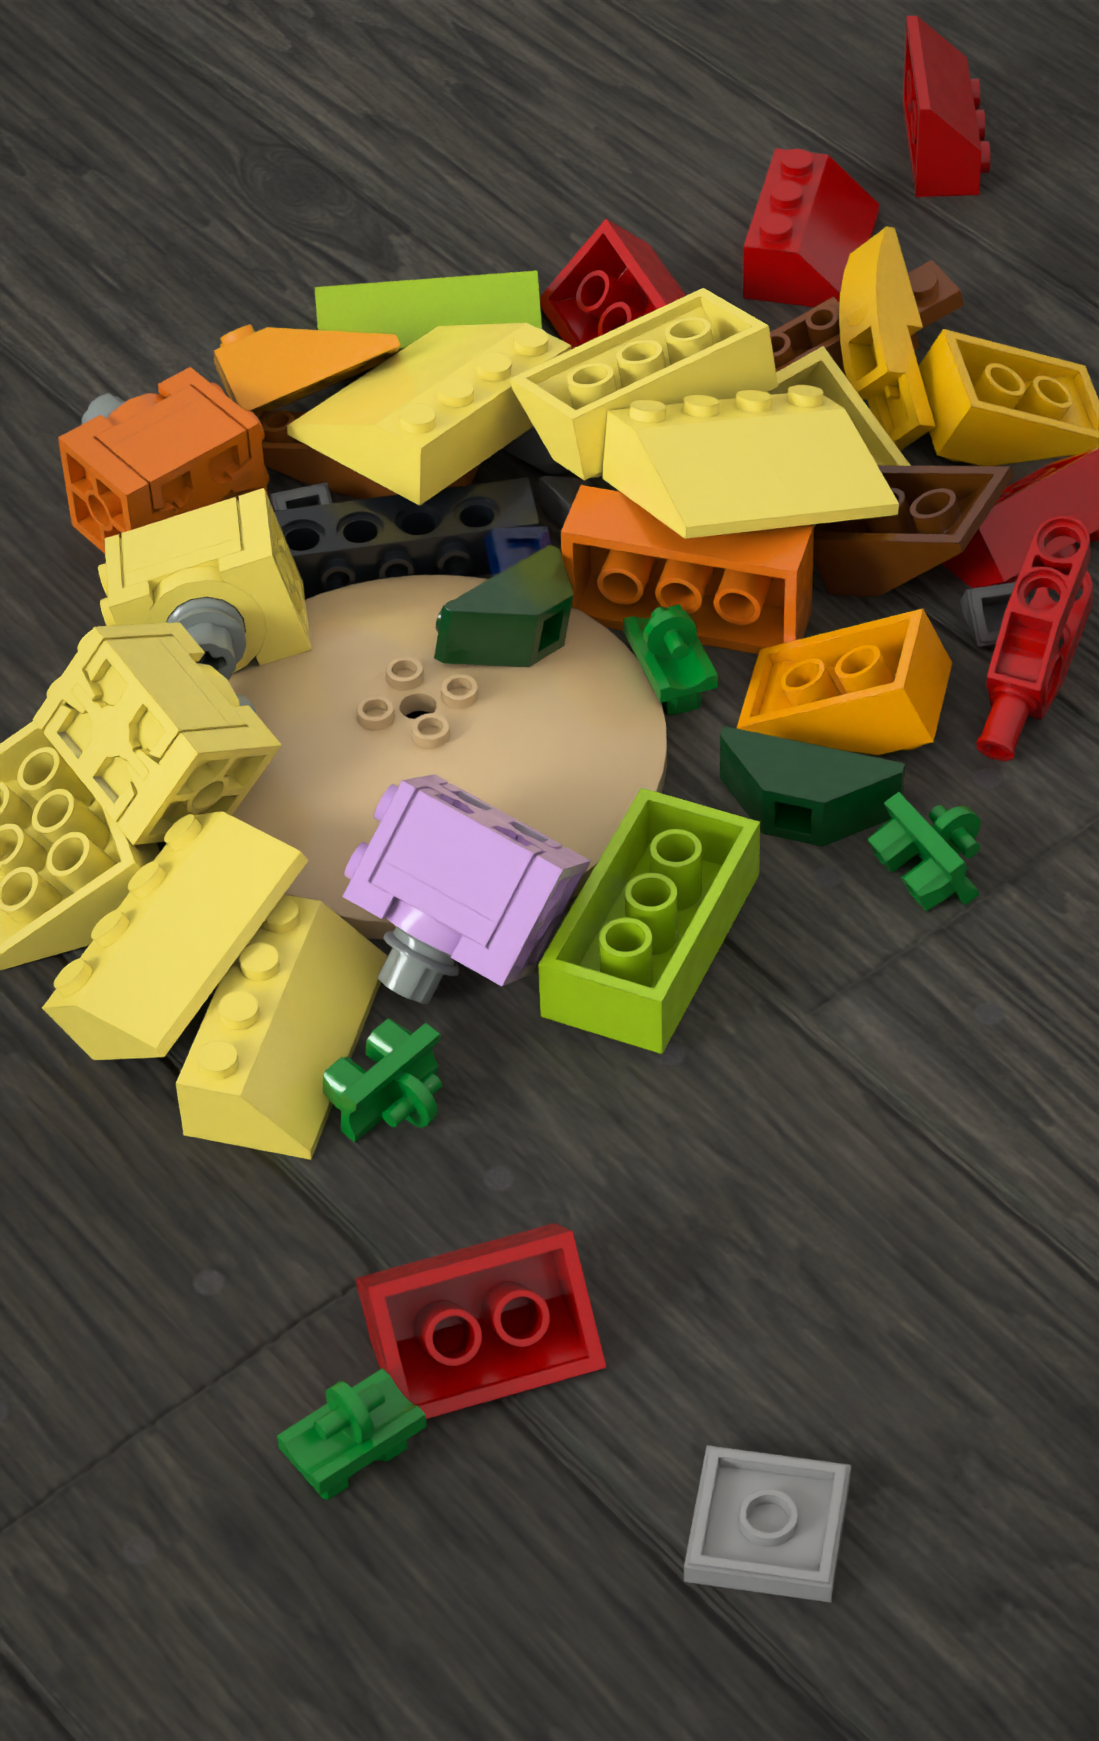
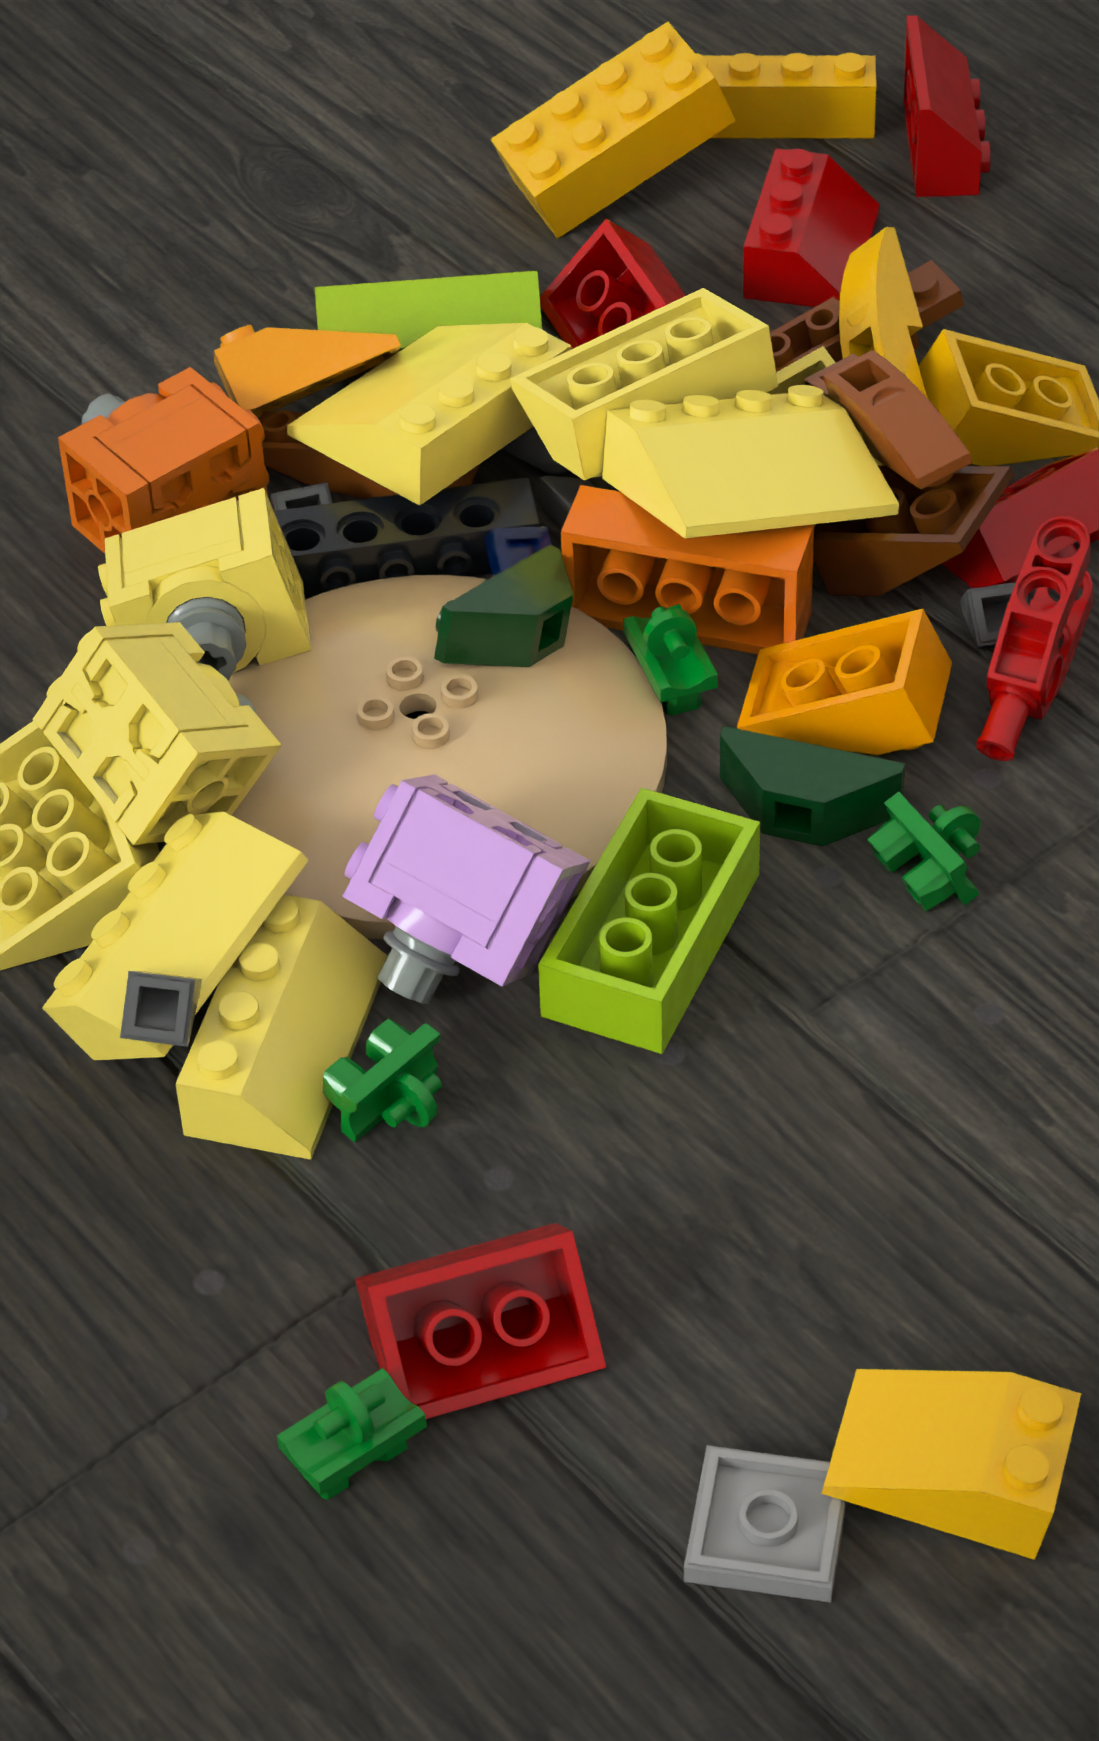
(160, 1007): none -> dark grey slope
(613, 129): none -> yellow brick
(797, 95): none -> yellow slope
(894, 418): none -> dark orange slope
(956, 1452): none -> yellow slope

